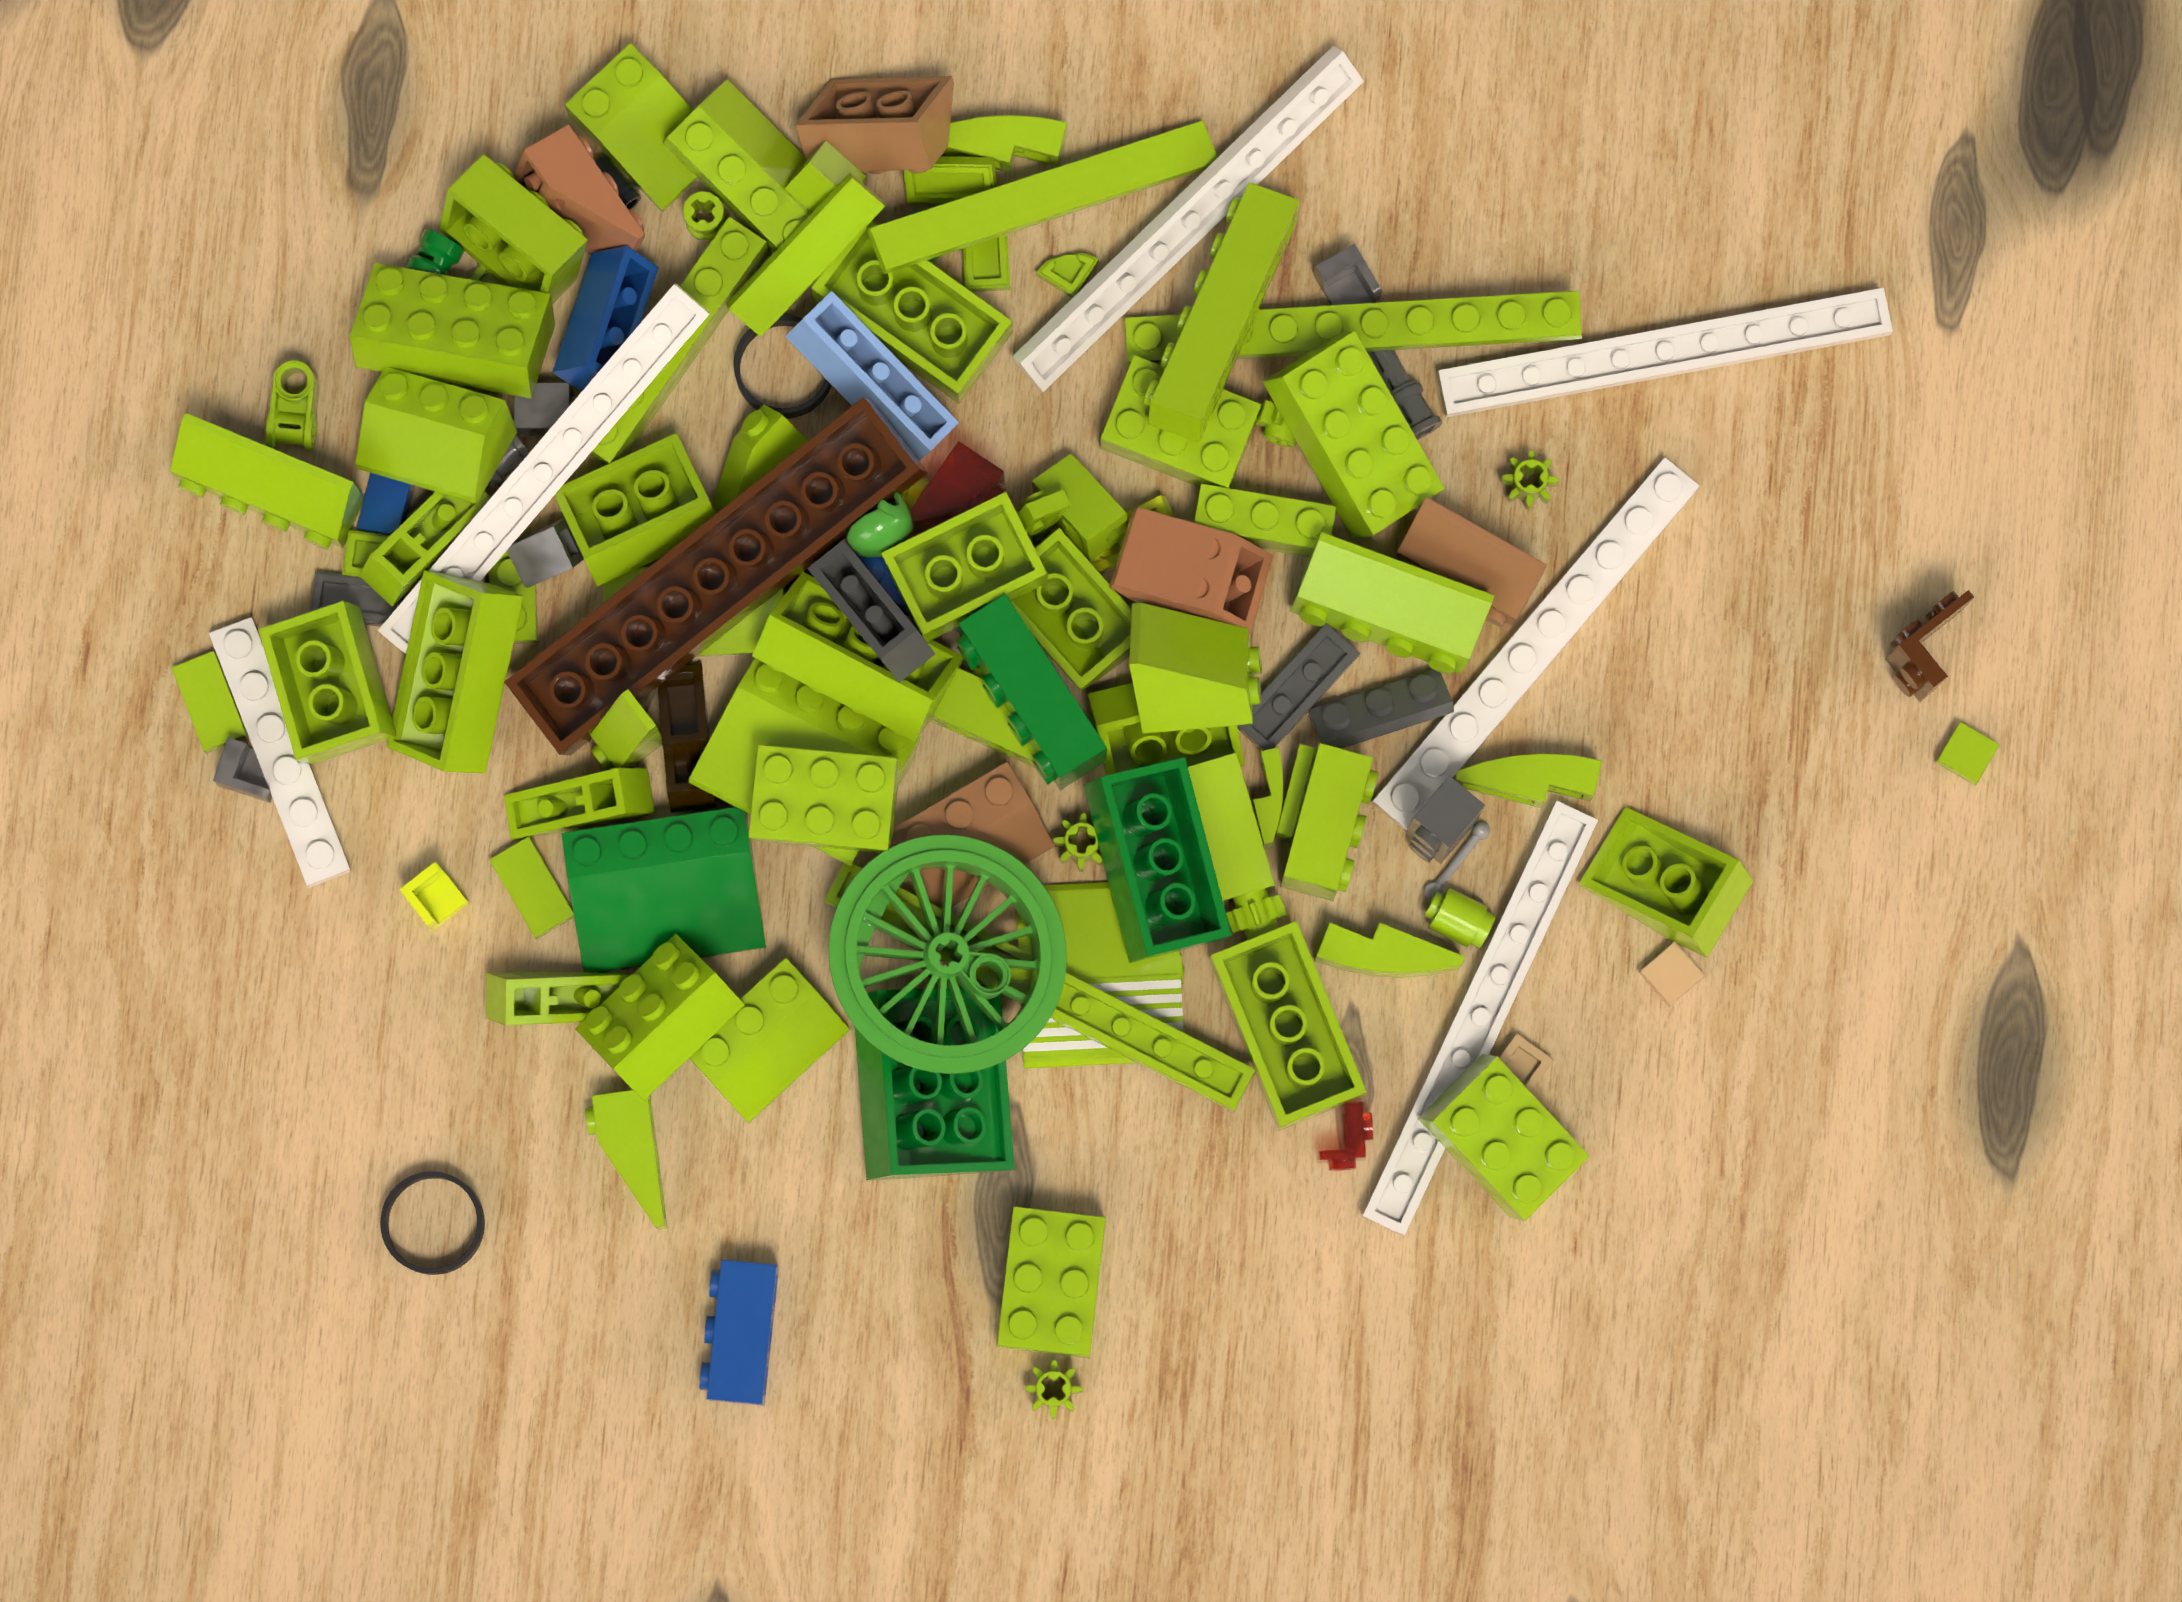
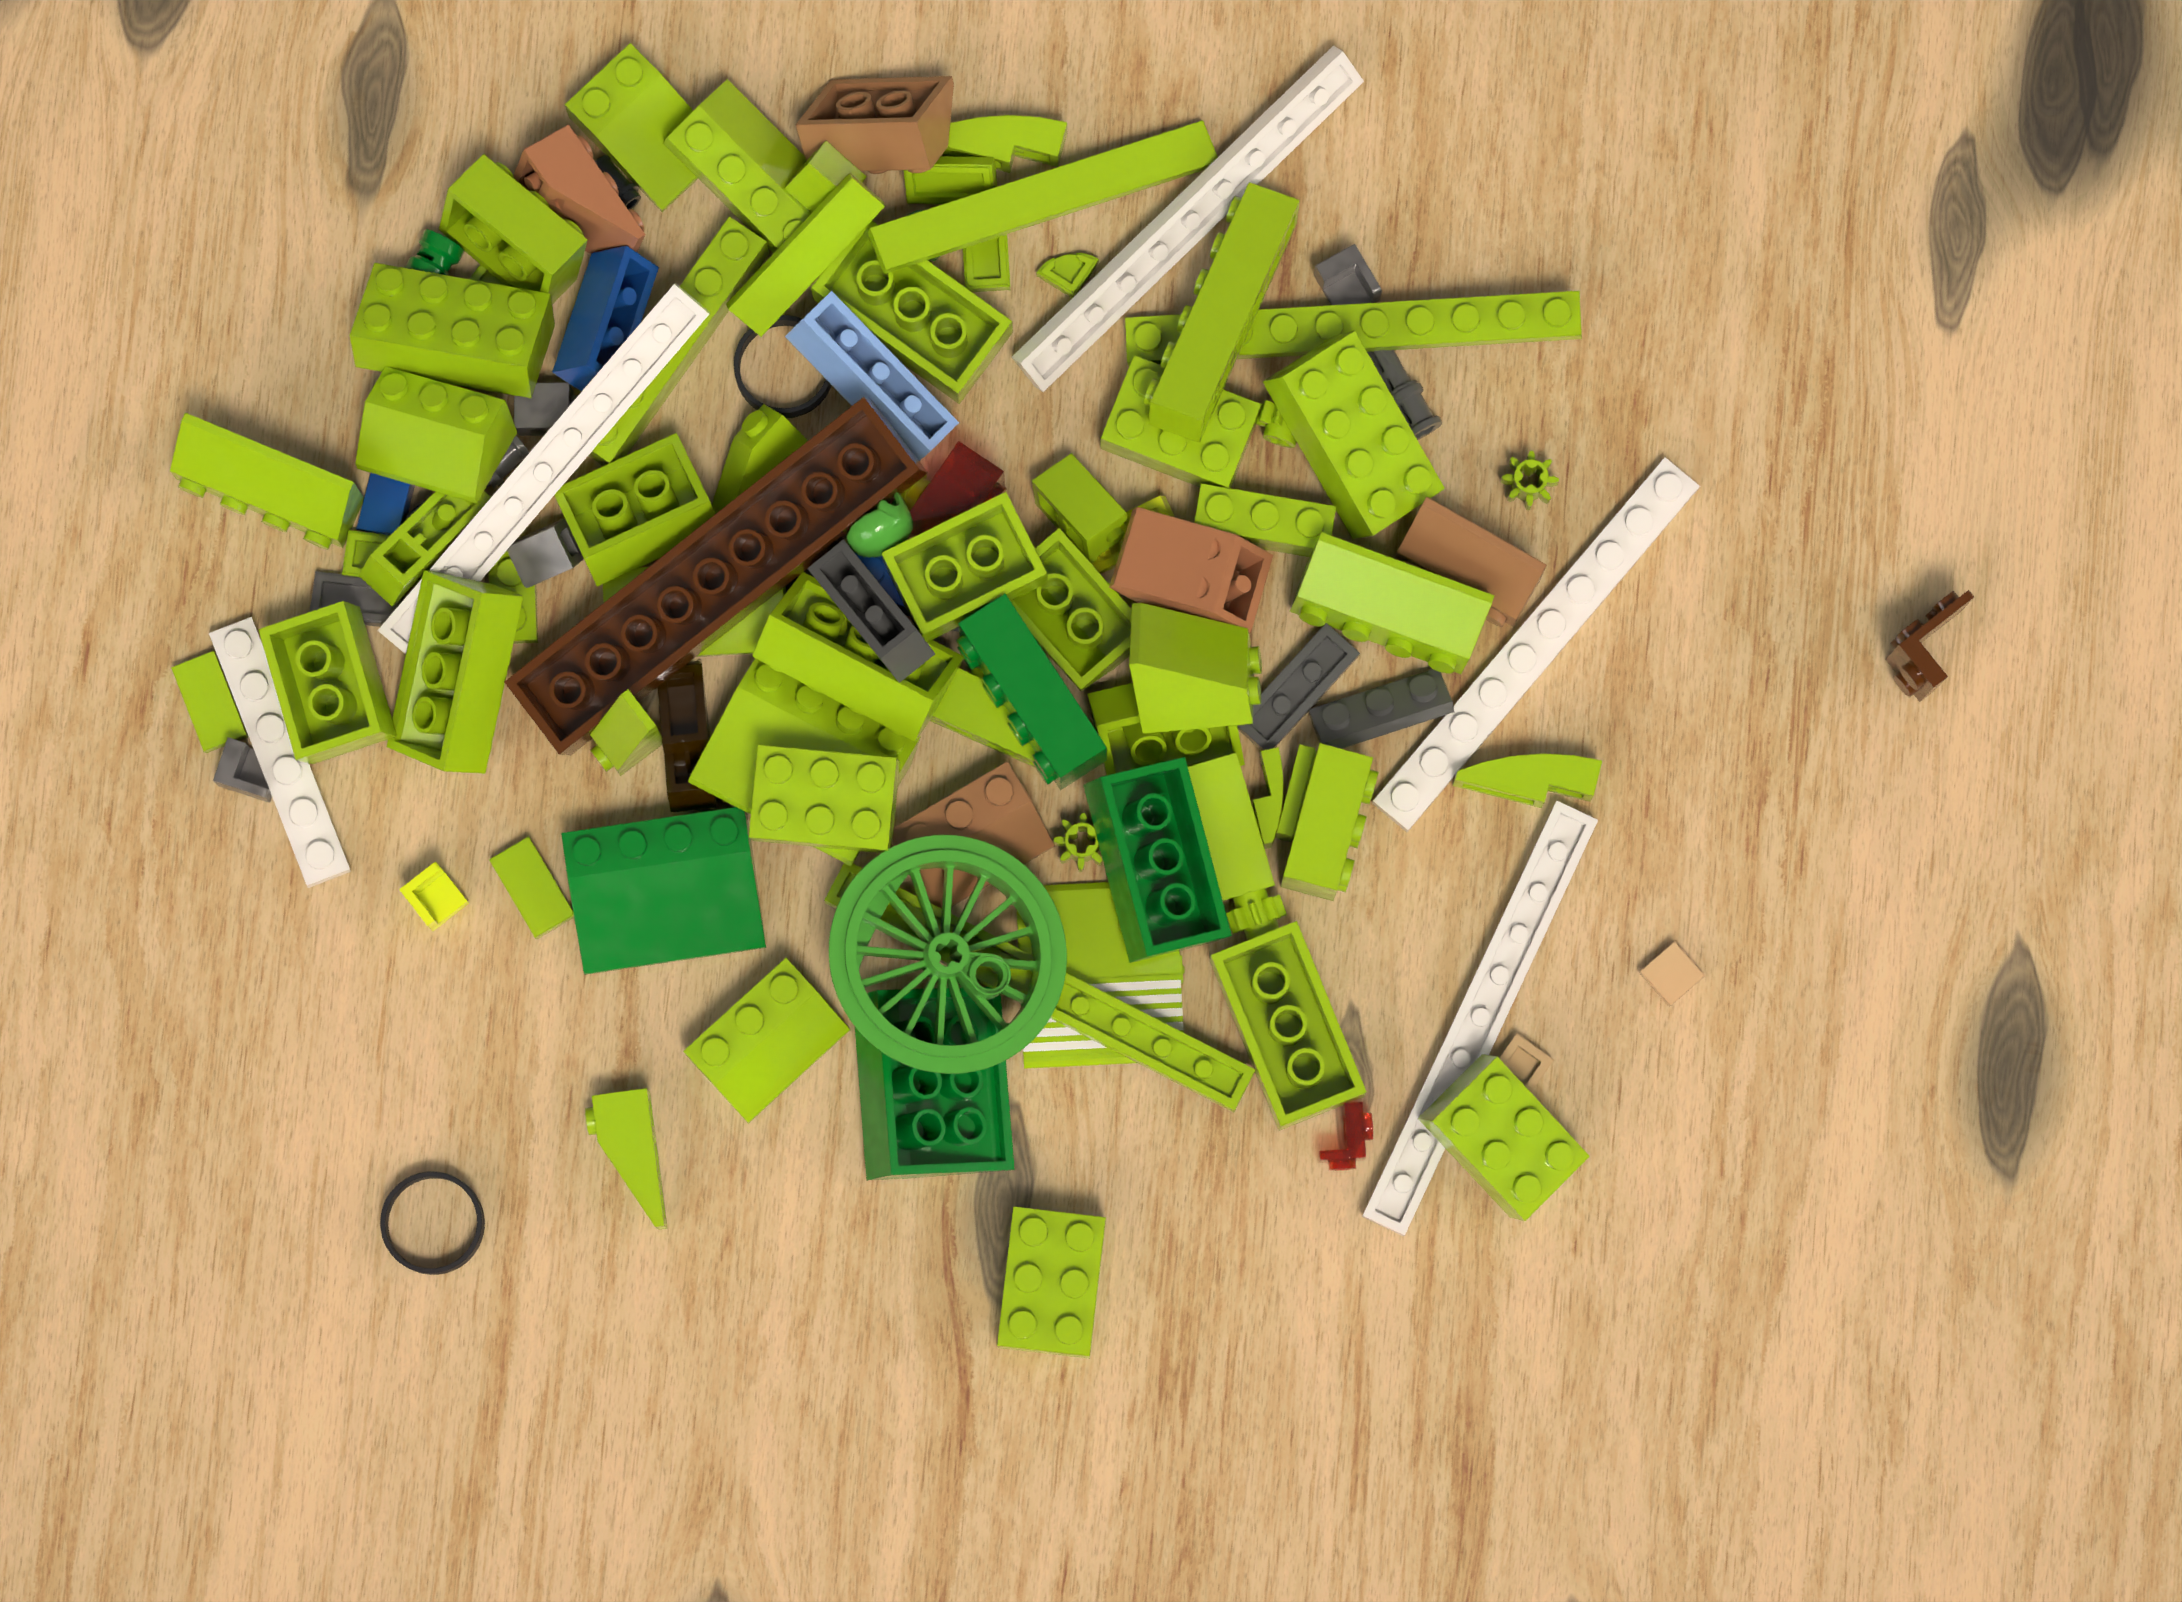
(293, 410): lime piece -> none
(547, 995): lime slope -> none
(580, 803): lime slope -> none
(659, 1016): lime brick -> none
(706, 202): lime bush -> none
(740, 1332): blue brick -> none
(1042, 512): lime plate -> none
(1067, 1389): lime gear -> none
(1386, 955): lime slope -> none
(1443, 821): dark grey brick -> none
(1459, 918): lime brick -> none
(1480, 831): light grey hinge -> none
(1664, 352): white plate -> none
(1668, 881): lime slope -> none
(1967, 753): lime tile -> none

